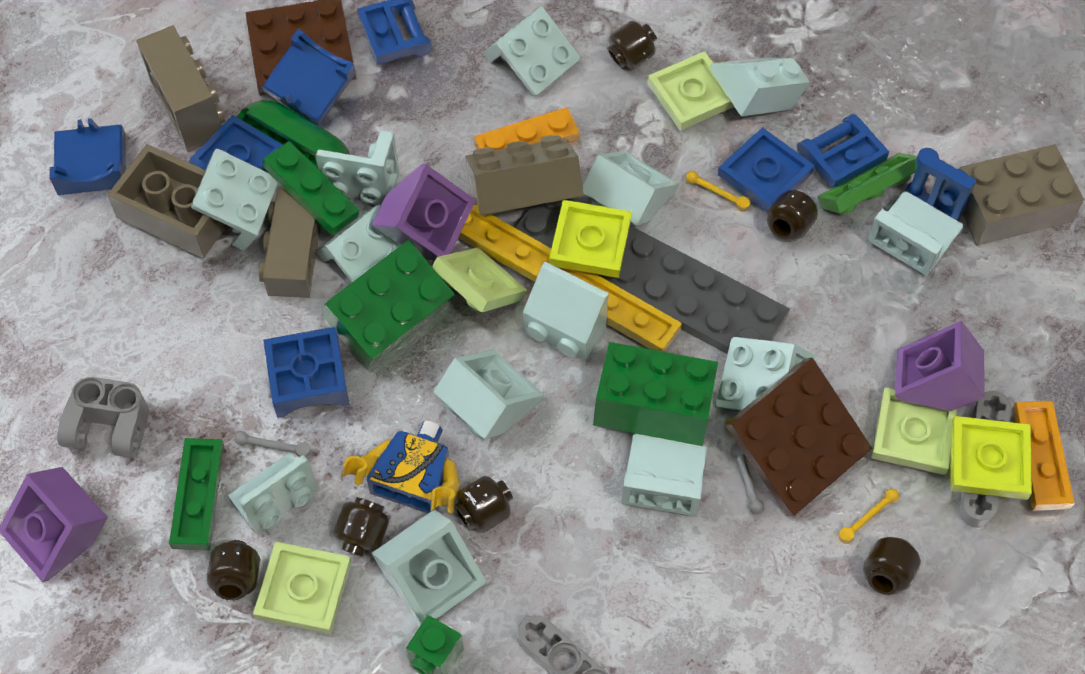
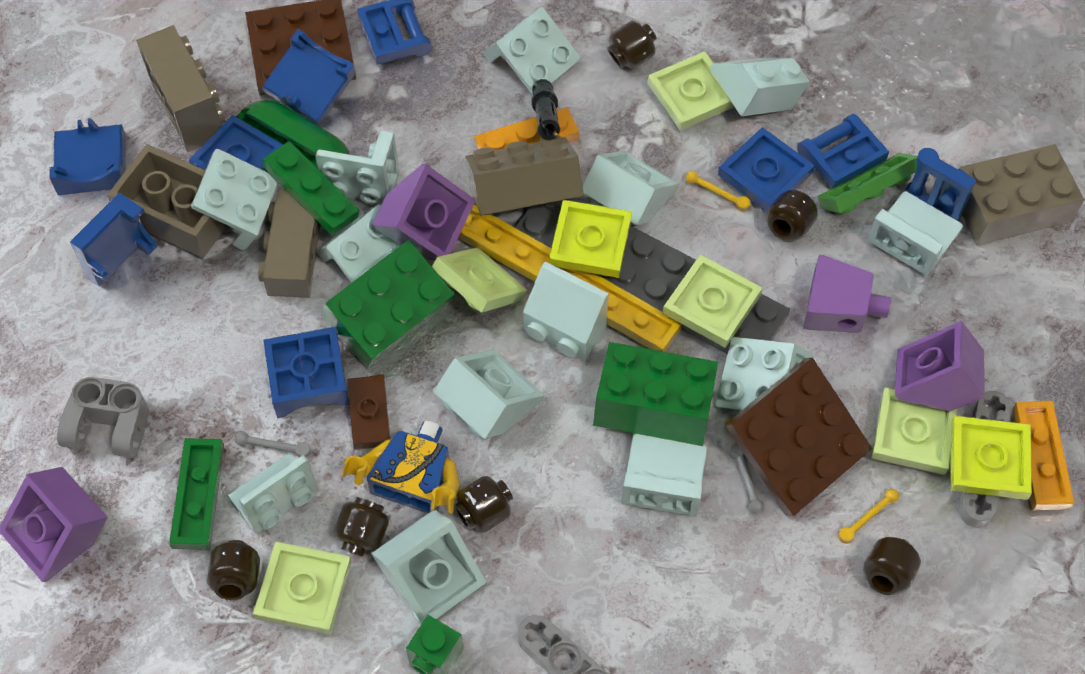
(111, 239): none -> blue piece
(368, 411): none -> reddish brown plate
(545, 105): none -> black pin
(712, 300): none -> yellowish green plate
(842, 297): none -> medium lavender torso

